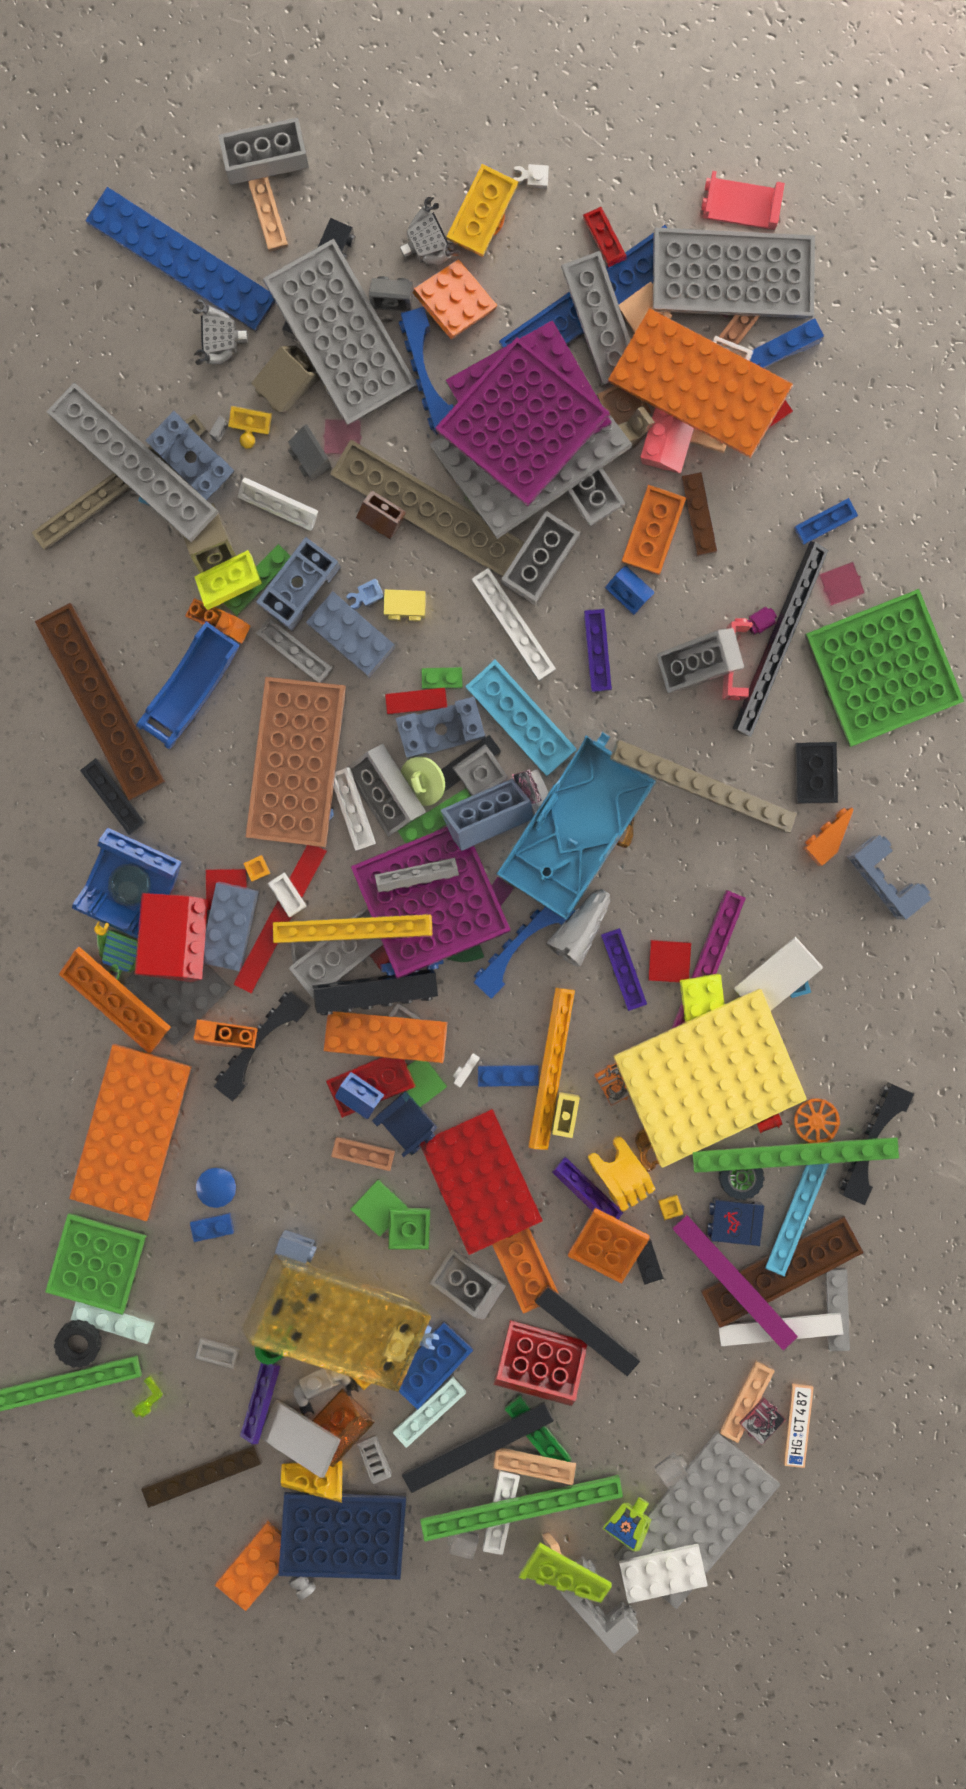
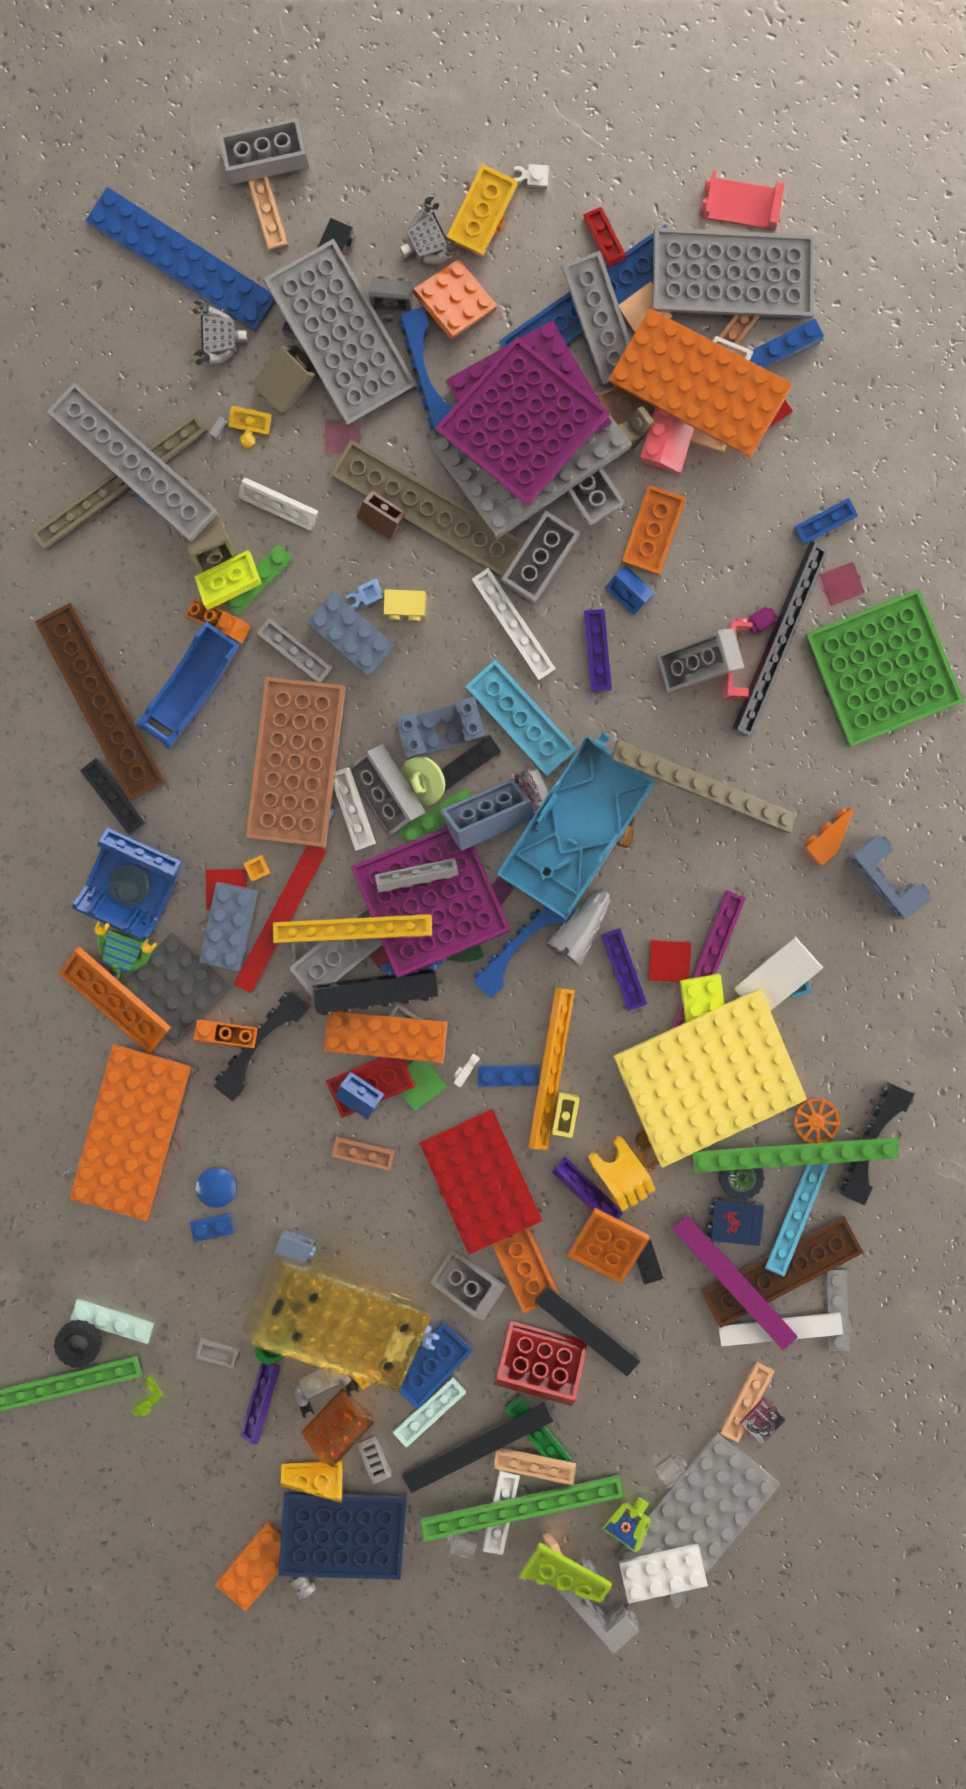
(95, 1263): bright green plate -> none
(171, 937): red slope -> none
(173, 440): sand blue plate -> none
(201, 1475): dark brown plate -> none
(287, 602): sand blue plate -> none
(287, 894): white tile -> none
(299, 1438): light grey tile -> none
(309, 453): dark grey slope -> none
(375, 1205): bright green tile -> none
(406, 1123): dark blue panel -> none
(409, 1228): bright green tile -> none
(416, 701): red tile -> none
(442, 678): bright green plate -> none
(480, 771): light grey tile -> none
(612, 1084): piece -> none
(670, 1207): yellow tile -> none
(699, 514): reddish brown plate -> none
(770, 1123): red pin -> none
(798, 1425): tile -> none
(816, 772): black plate -> none

